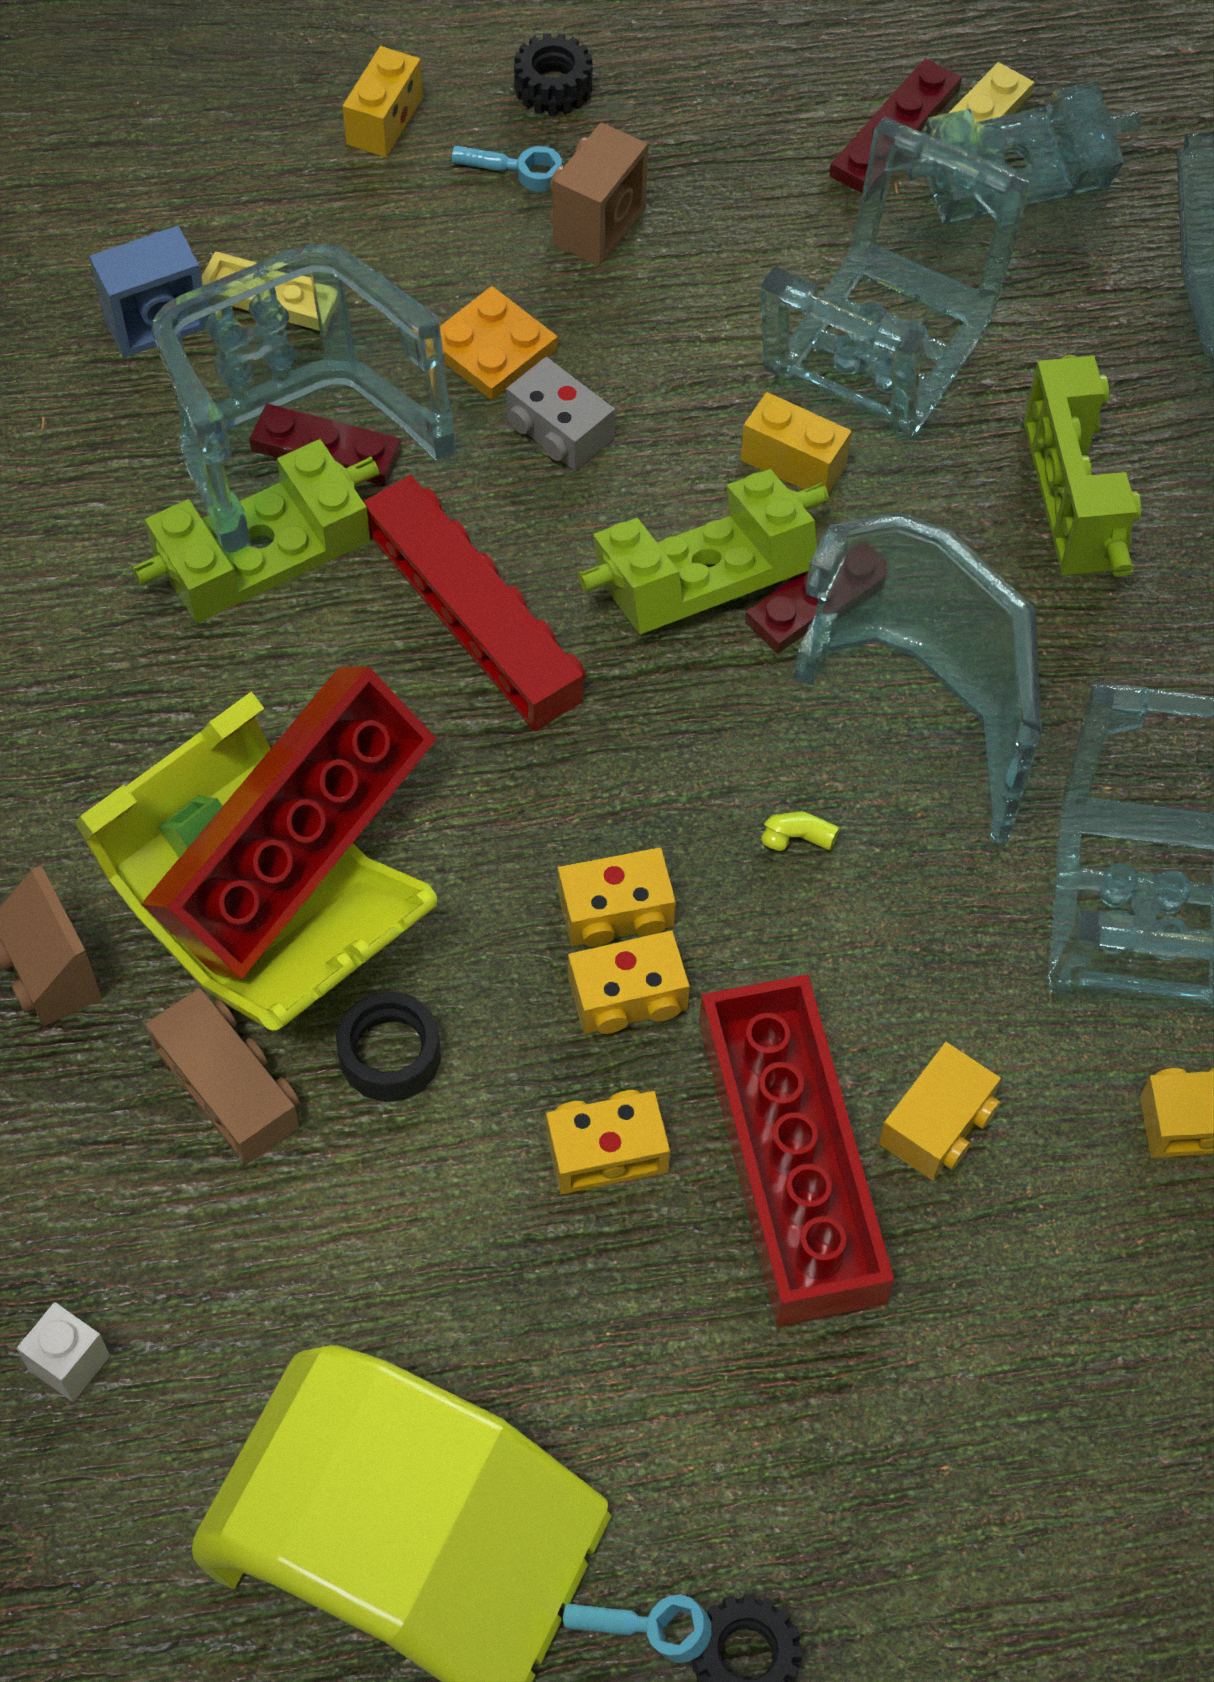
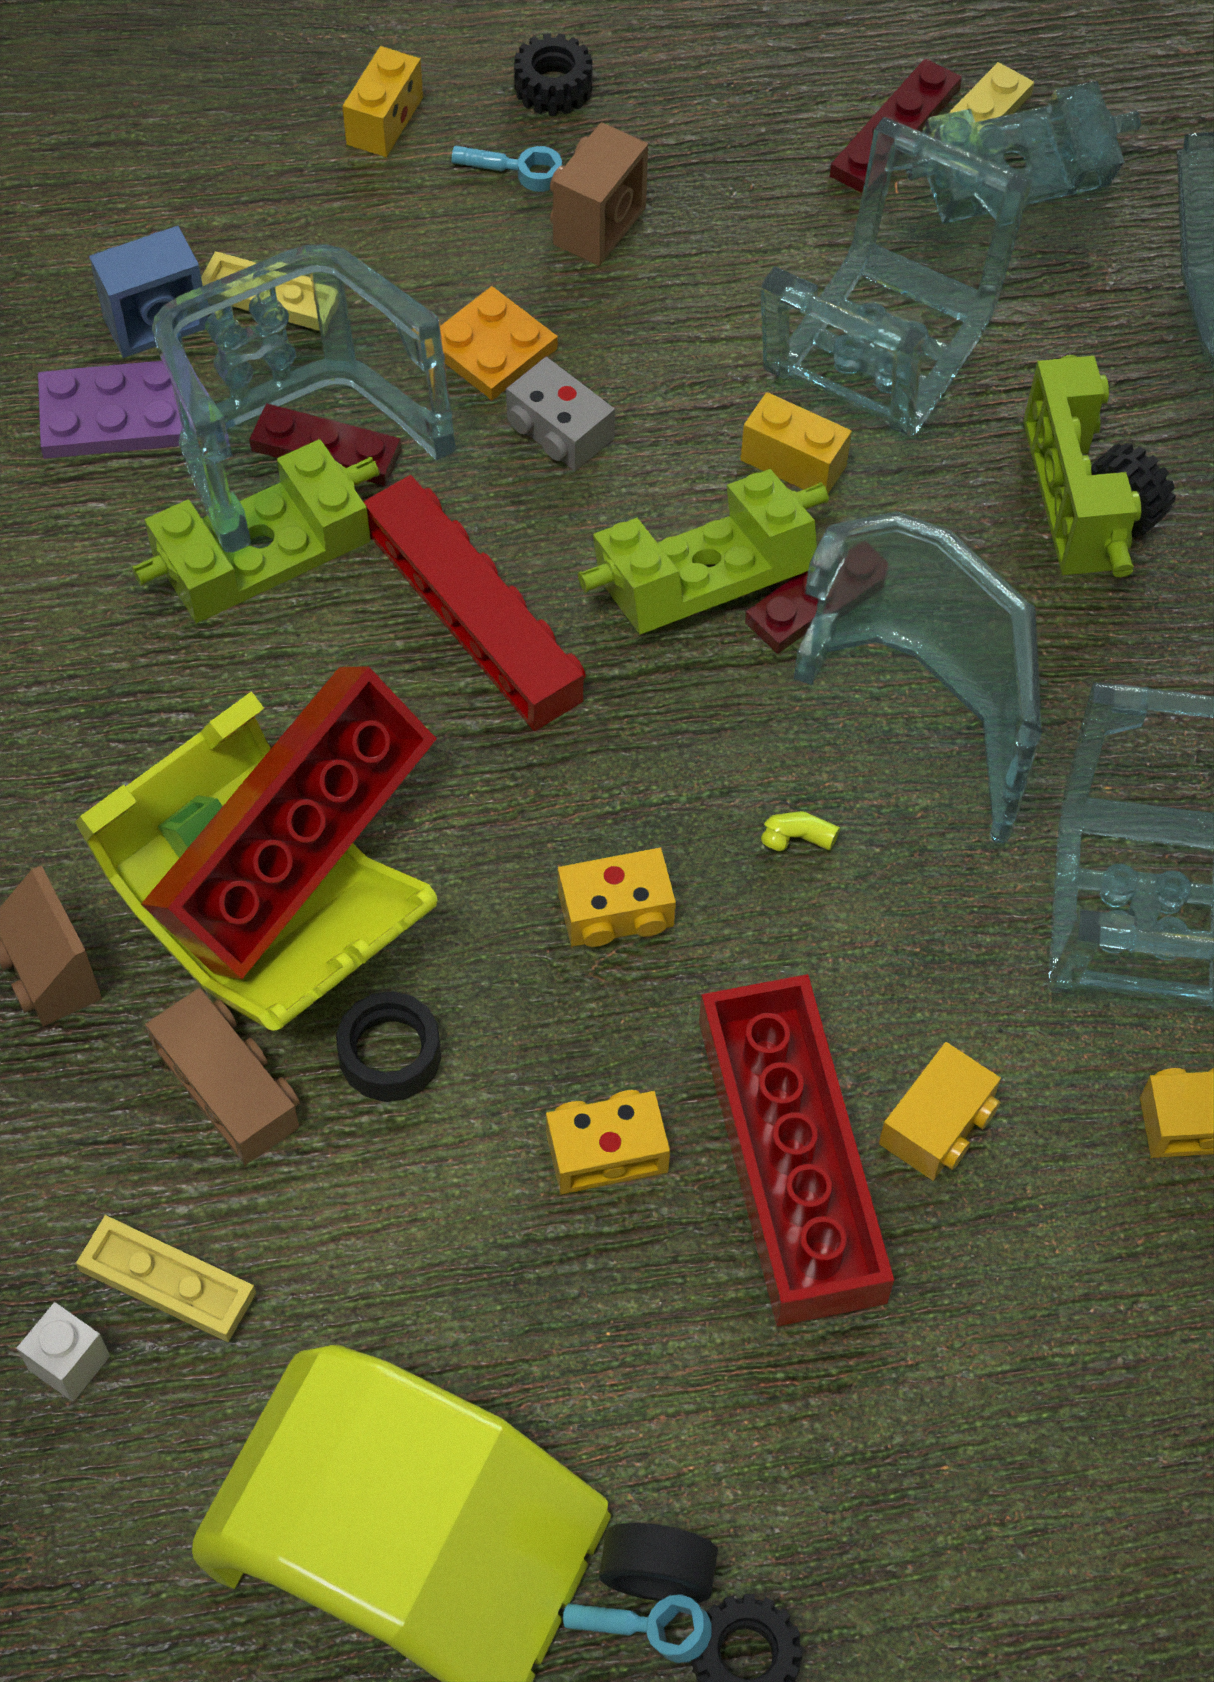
(107, 409): none -> medium lavender plate
(166, 1278): none -> light yellow plate
(628, 983): yellow brick -> none
(657, 1562): none -> black tyre
(1143, 477): none -> black tyre

